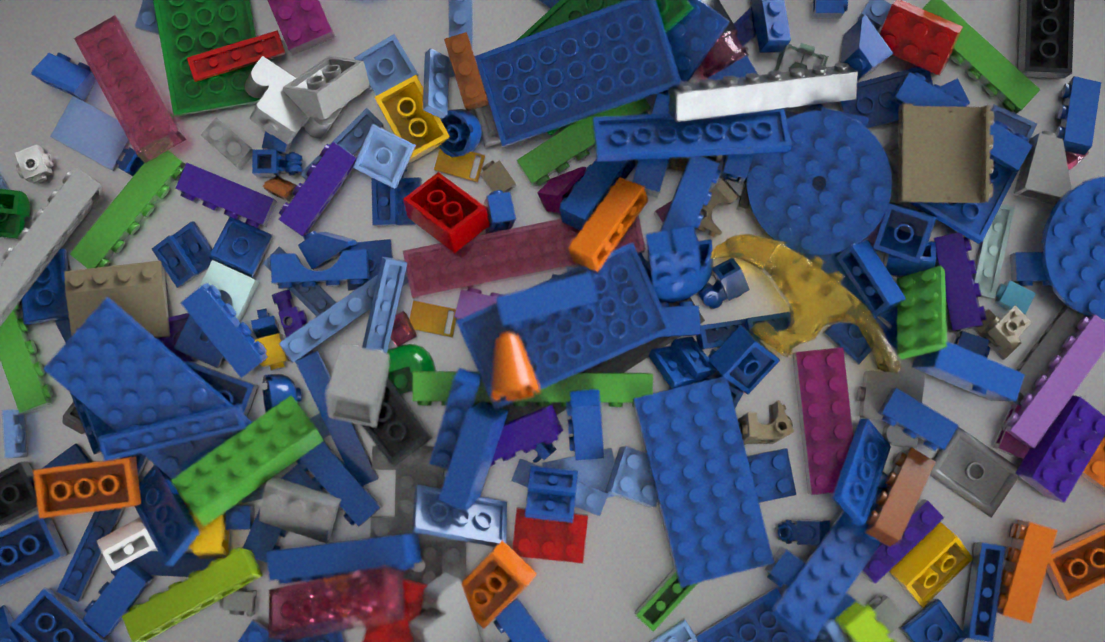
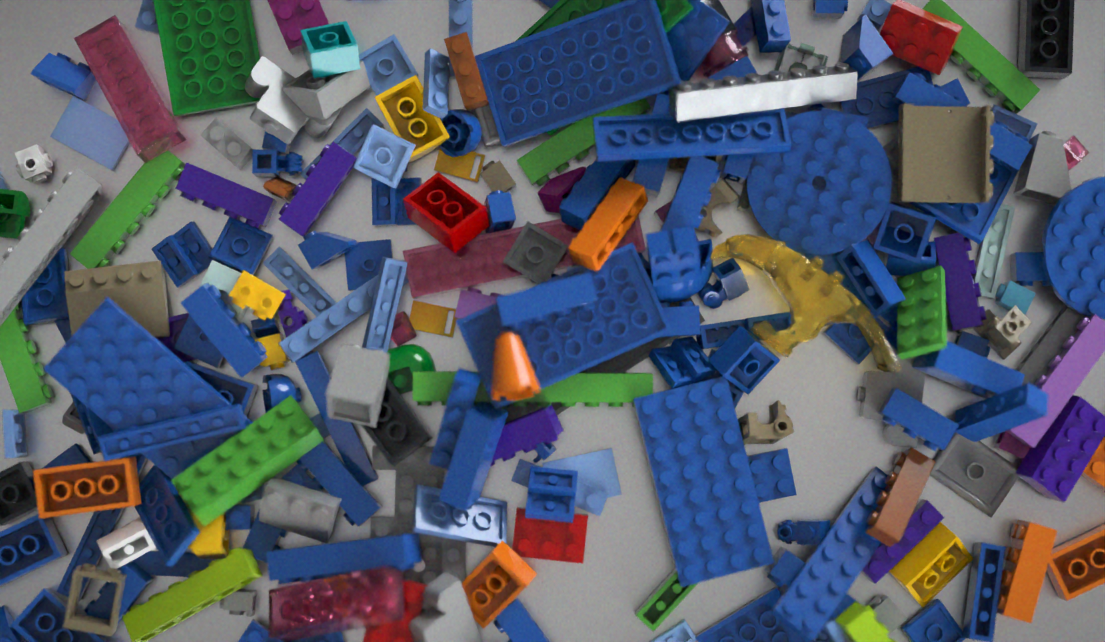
(90, 623): none -> dark tan window
(131, 162): blue tile -> none
(235, 56): red plate -> none
(256, 295): none -> yellow brick
(288, 270): blue arch -> none
(330, 49): none -> teal brick
(535, 253): none -> dark grey plate
(585, 424): blue brick -> none
(632, 478): medium blue brick -> none
(823, 416): magenta brick -> none
(862, 471): blue plate -> none
(1001, 412): none -> blue brick
(1078, 114): blue brick -> none

